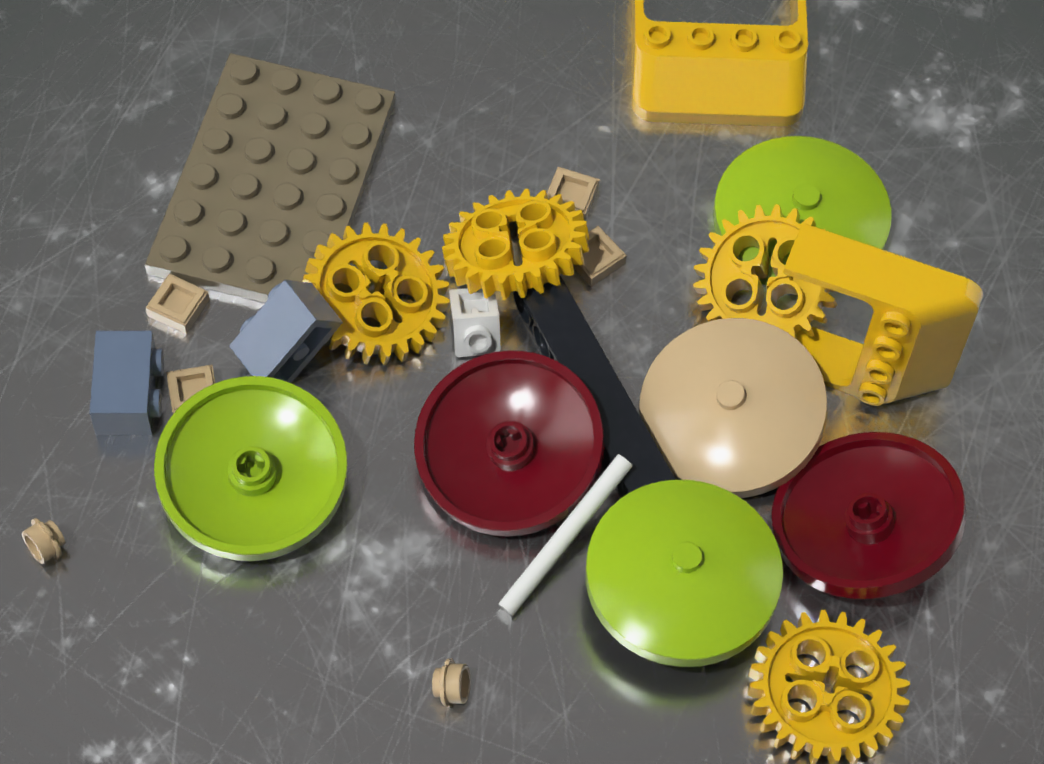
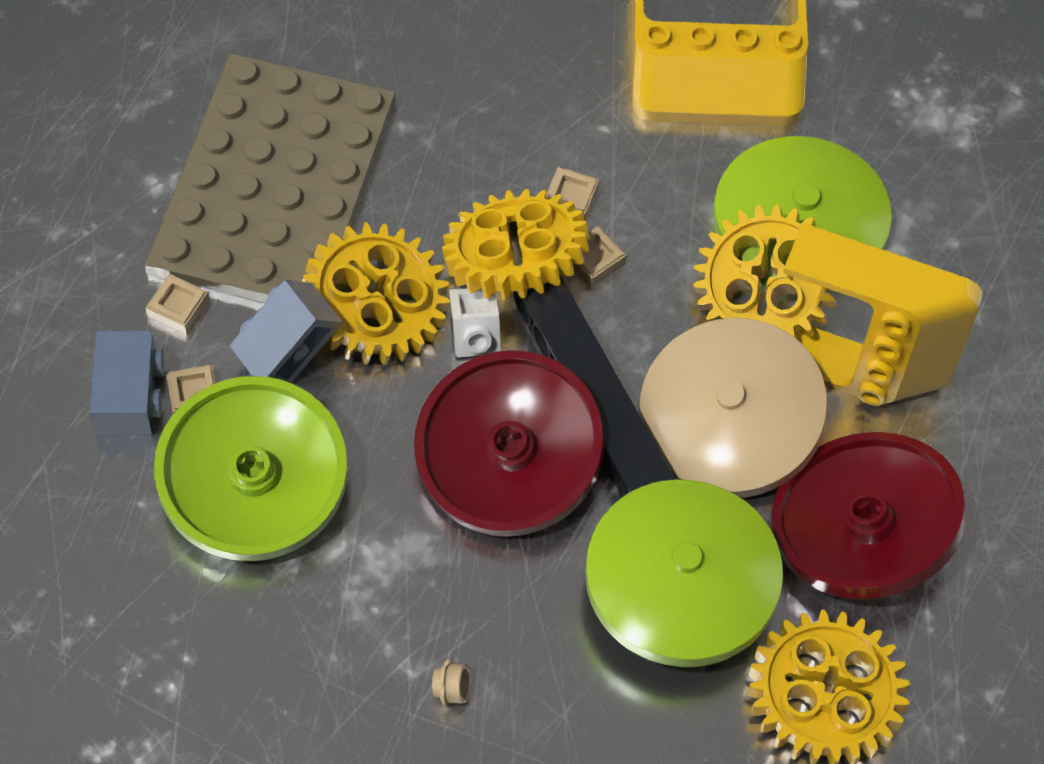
(44, 540): tan plate -> none
(565, 535): white bar -> none

